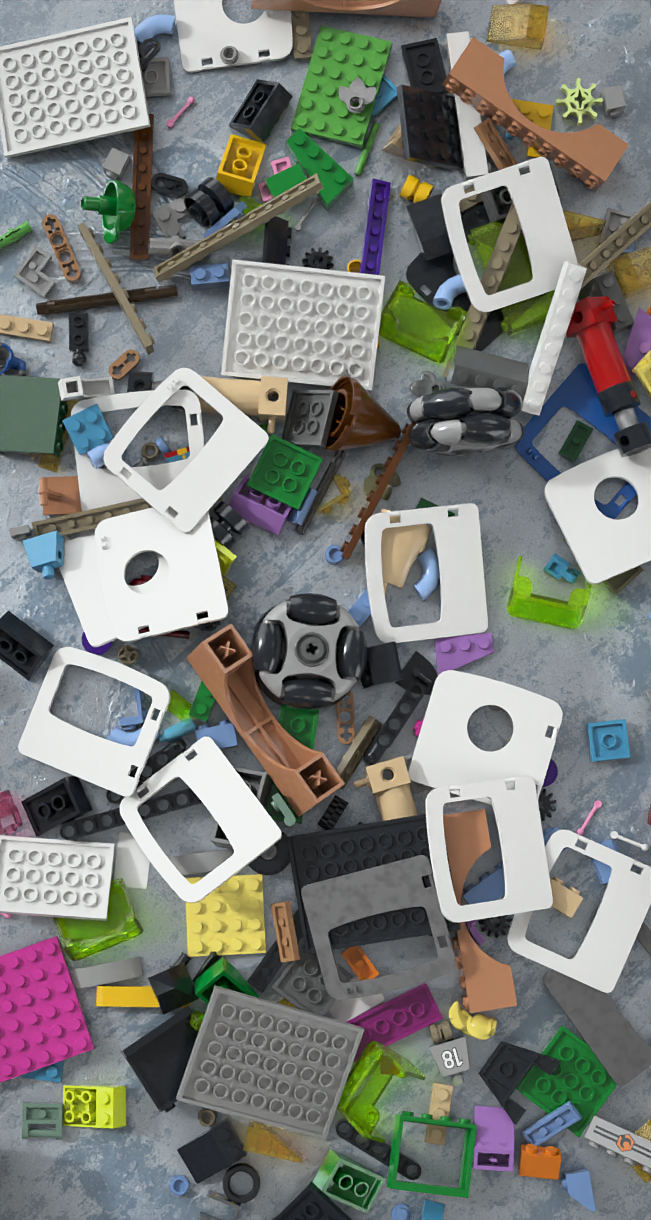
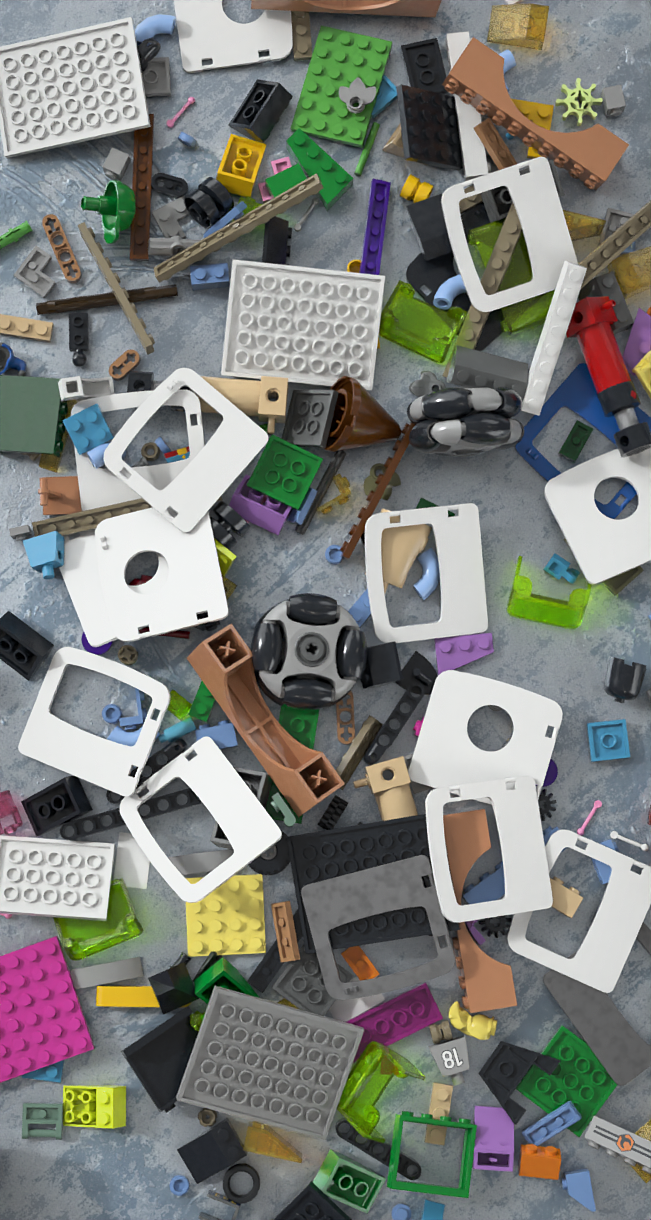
(111, 713): none -> medium blue tile
(187, 139): none -> medium blue tile
(229, 50): light grey plate -> none
(314, 256): black gear -> none
(623, 680): none -> black cylinder

